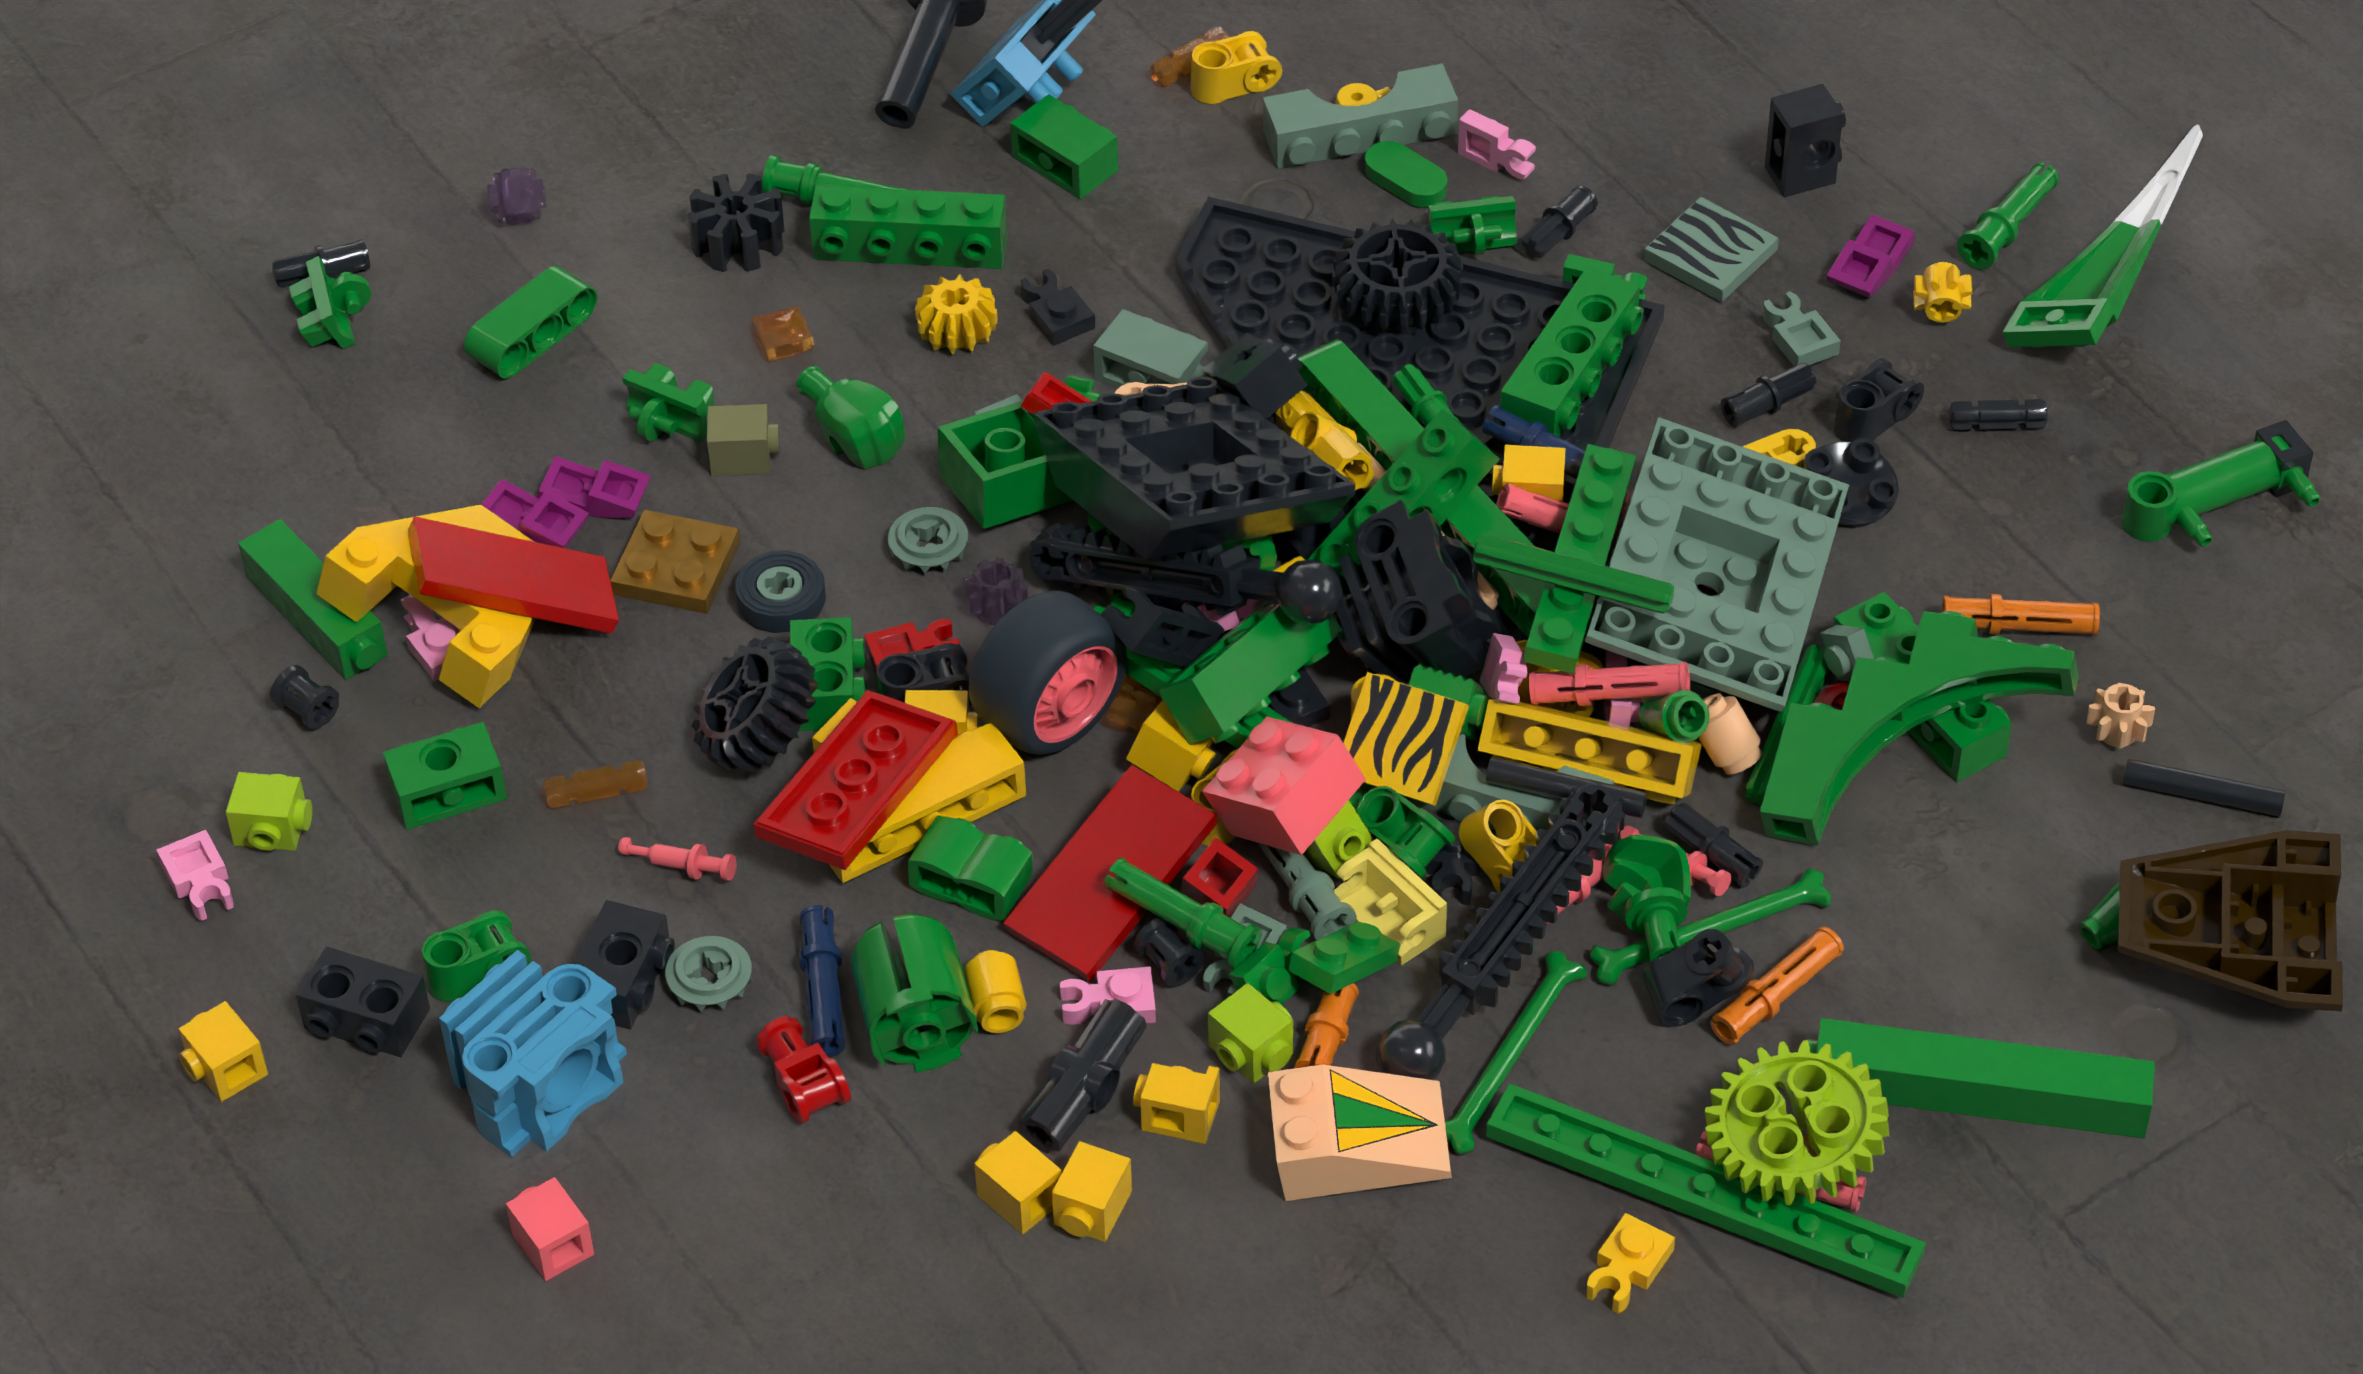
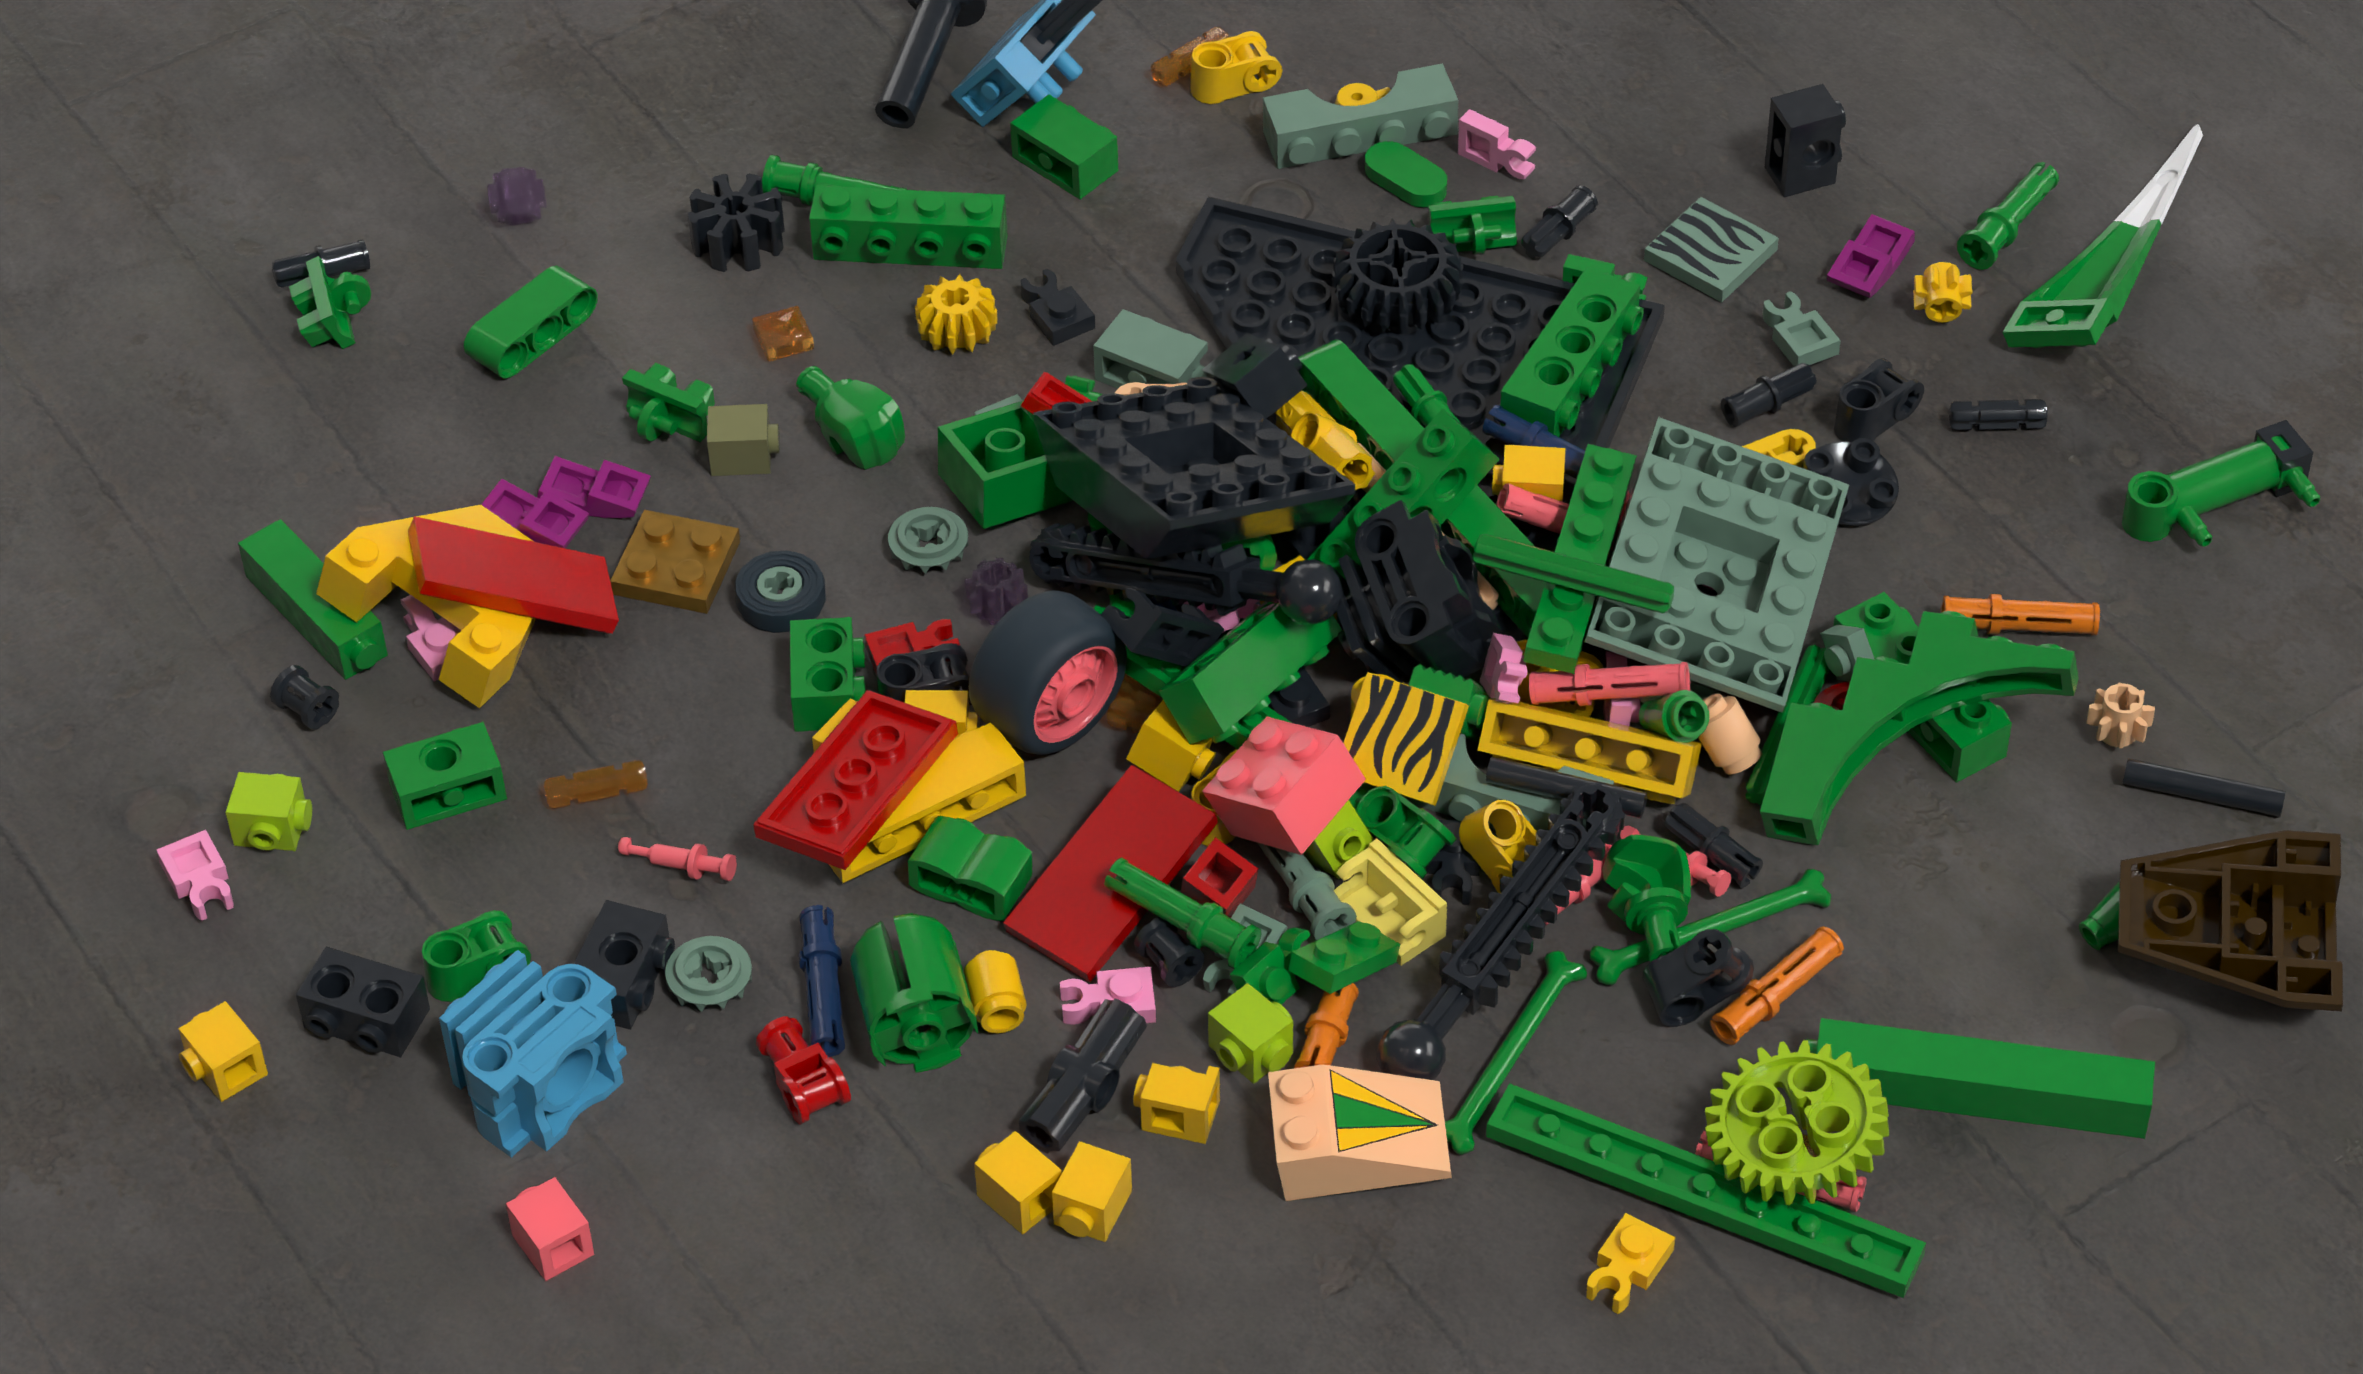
(754, 705): black gear -> none

